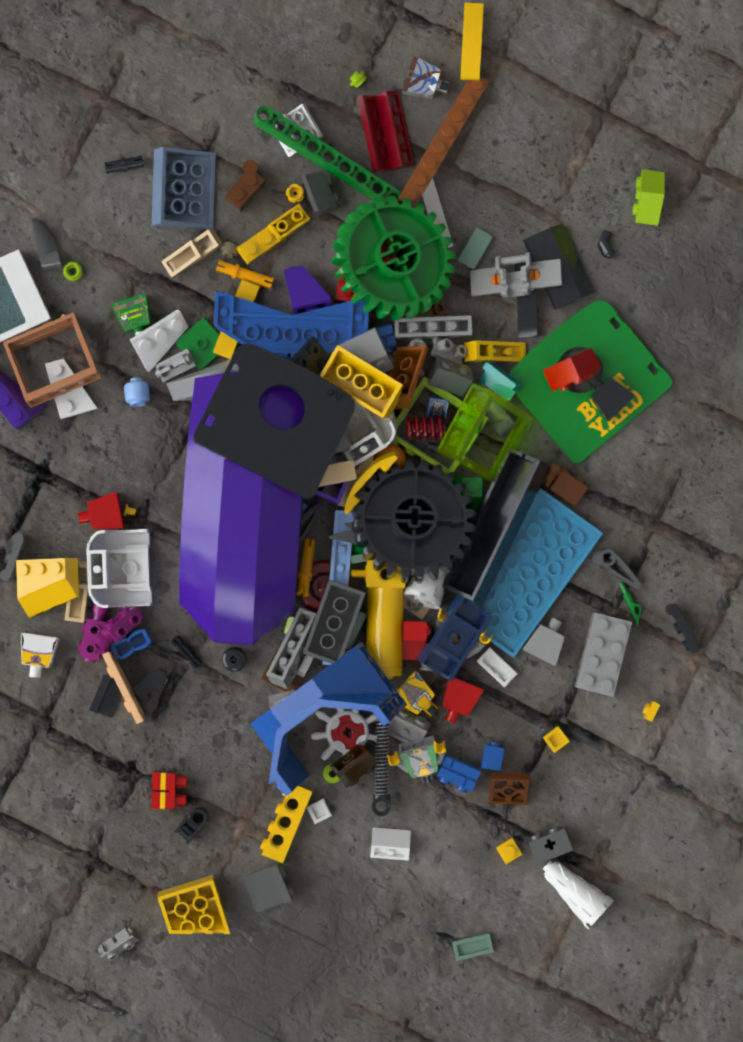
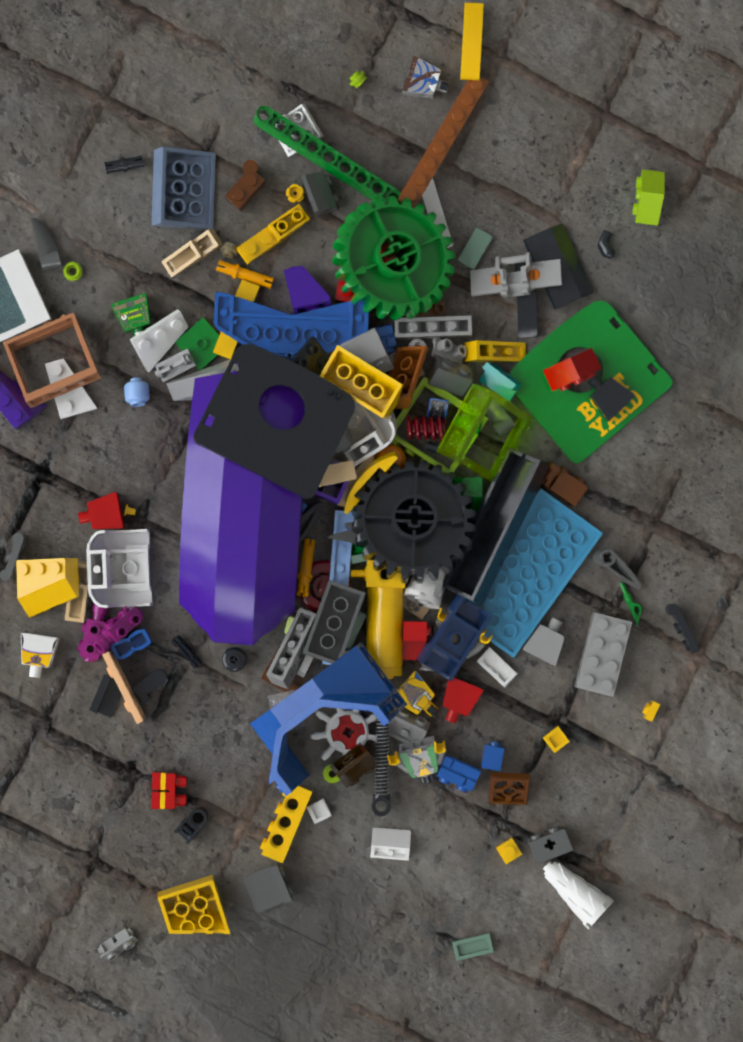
(385, 131): dark red slope -> none

